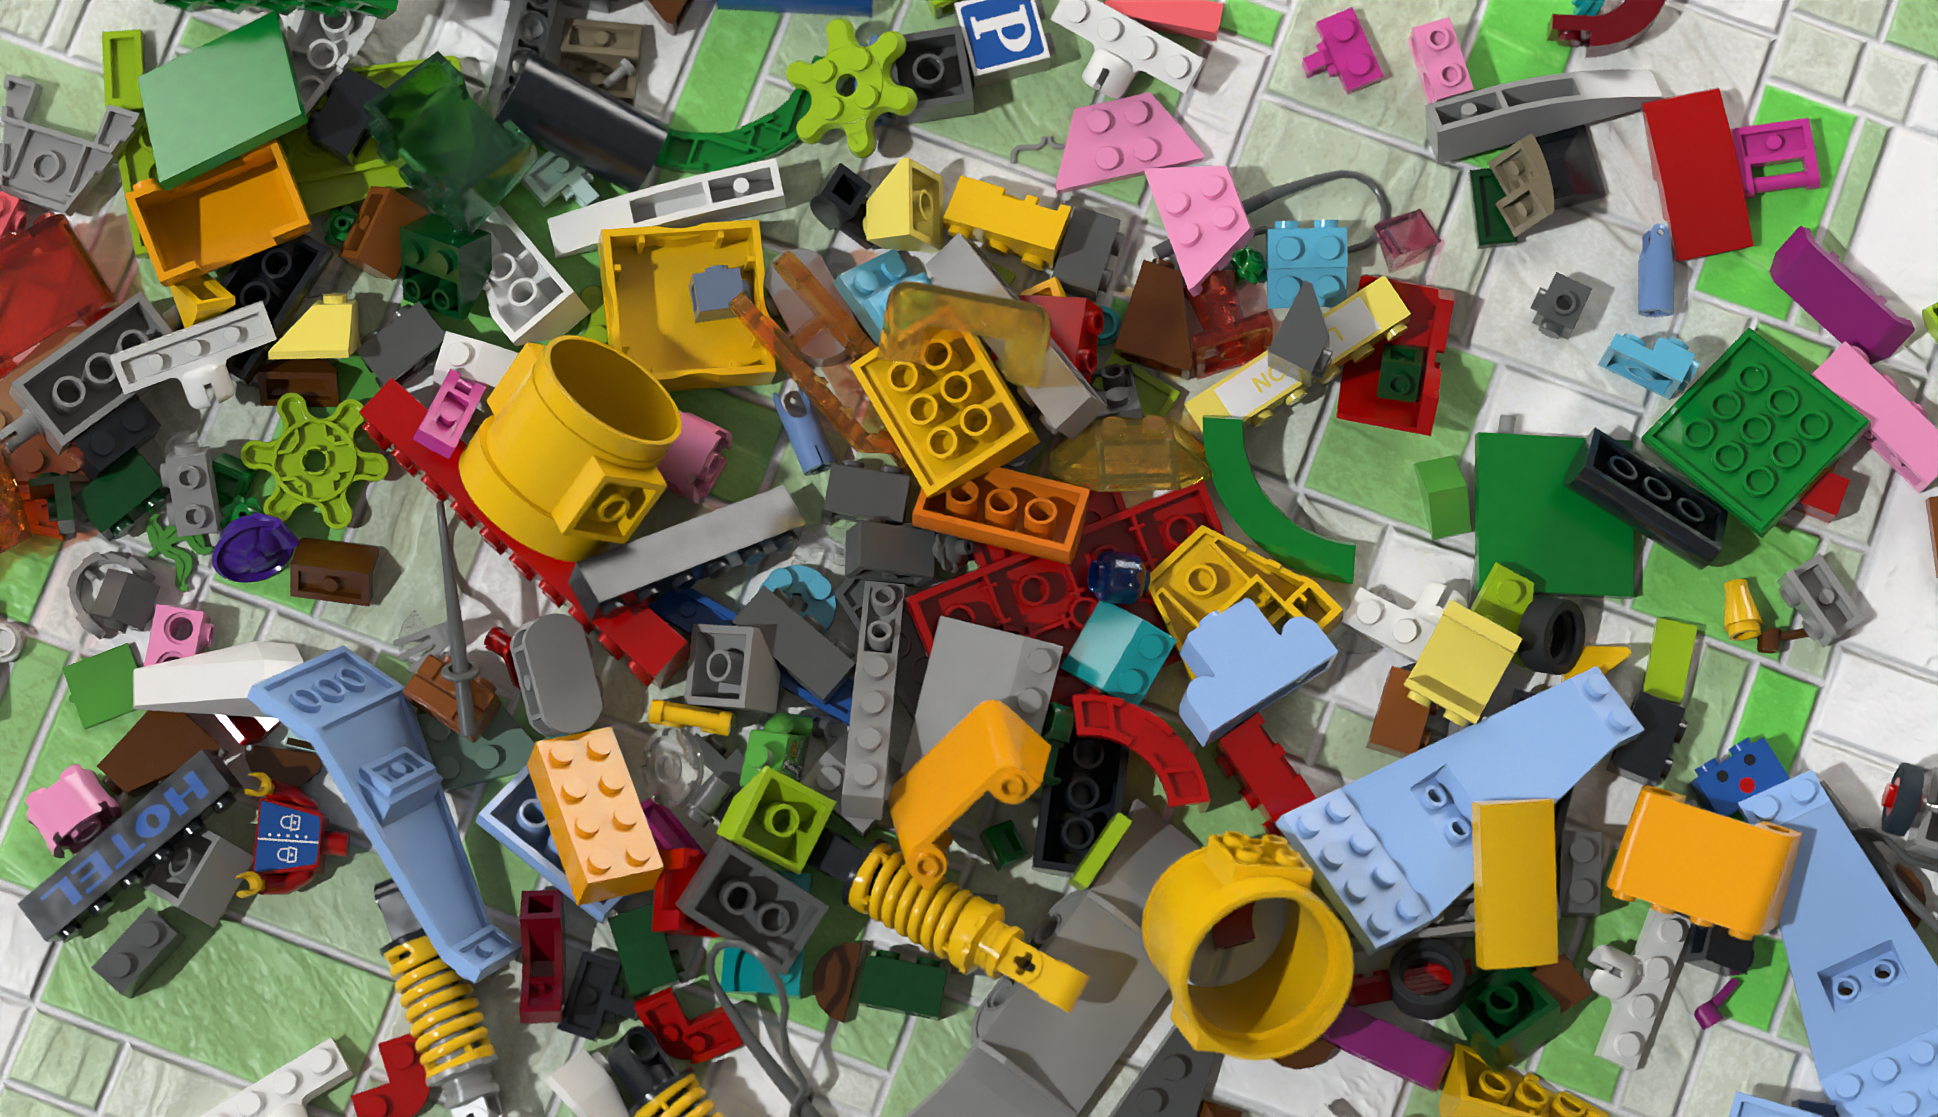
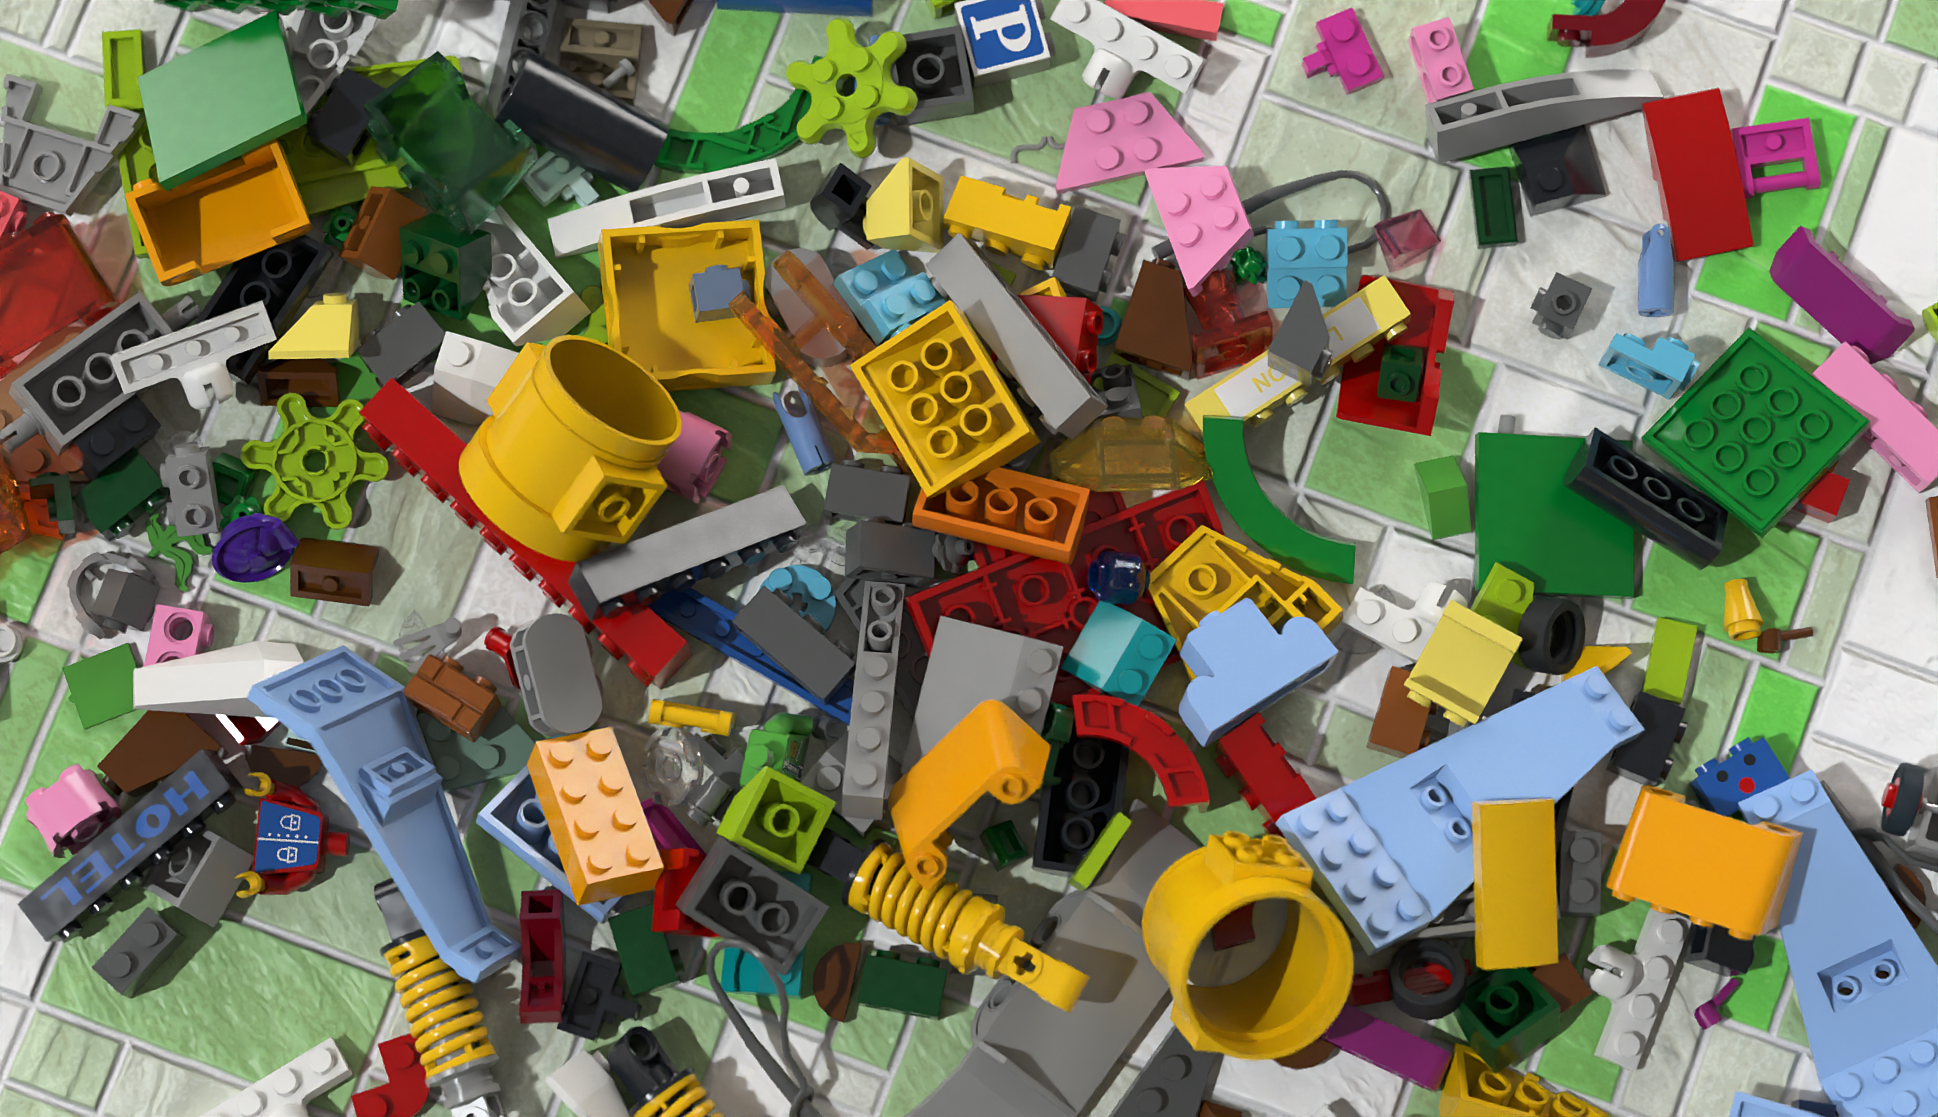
(201, 299): yellow slope -> none
(449, 414): dark pink plate -> none
(460, 665): dark grey piece -> none
(685, 1038): red plate -> none
(731, 670): light grey slope -> none
(918, 307): clear yellow windscreen -> none
(1525, 182): dark tan slope -> none
(1820, 600): light grey bracket -> none

